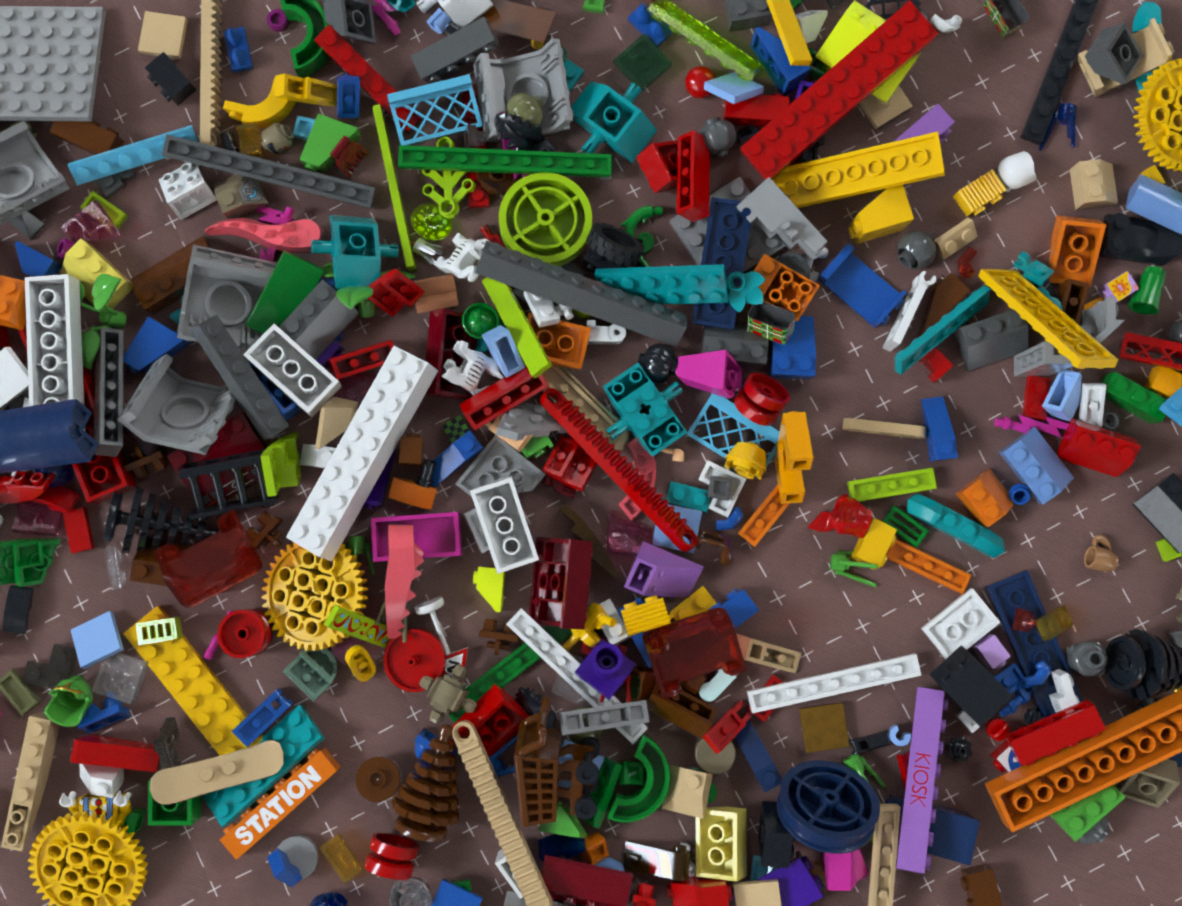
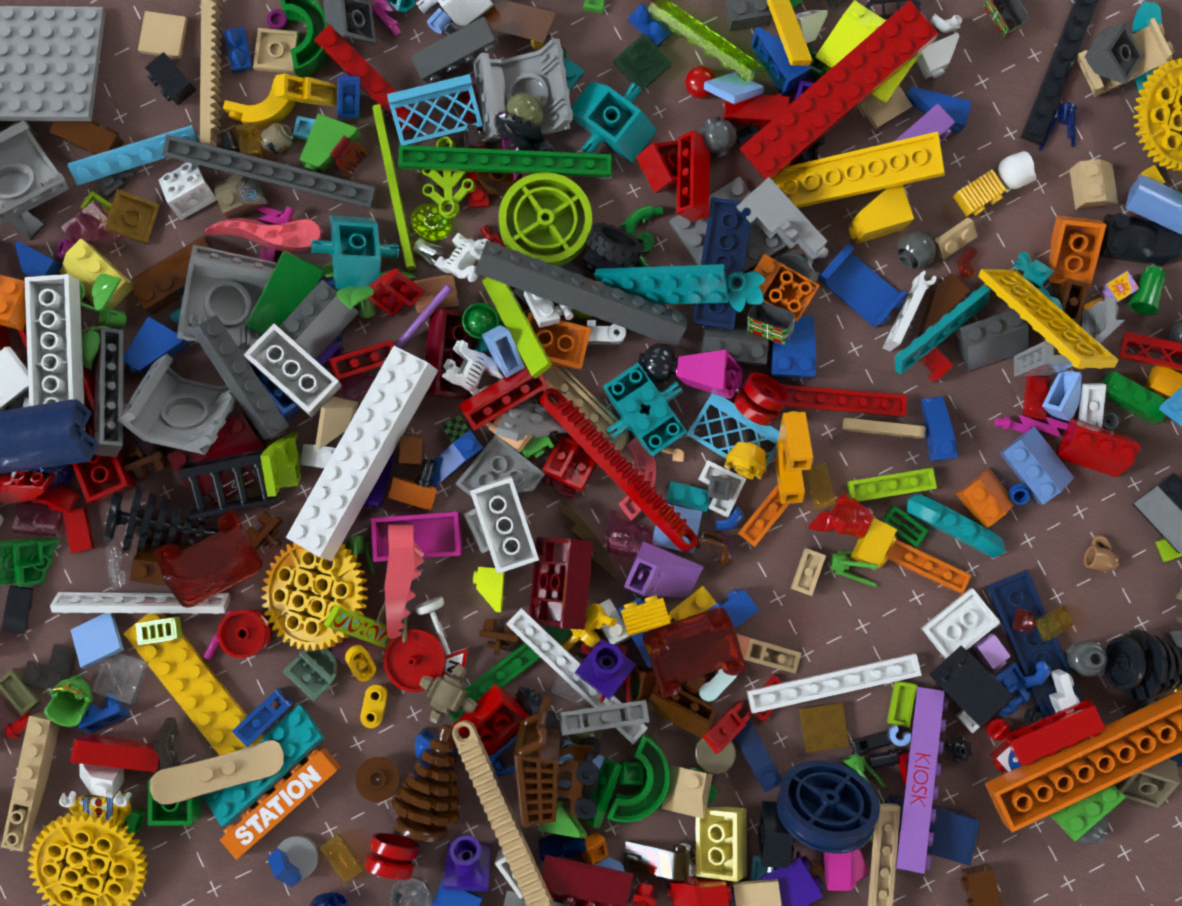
(15, 729): none -> red pin
(131, 216): none -> pearl gold tile
(133, 603): none -> white plate
(273, 50): none -> tan tile
(373, 706): none -> yellow plate
(444, 292): none -> medium lavender bar
(467, 865): none -> dark purple plant
(808, 571): none -> tan plate
(820, 486): none -> clear yellow plate
(846, 401): none -> red plate
(884, 759): none -> black pin
(902, 703): none -> lime tile
(937, 56): none -> white slope
(955, 107): none -> blue slope

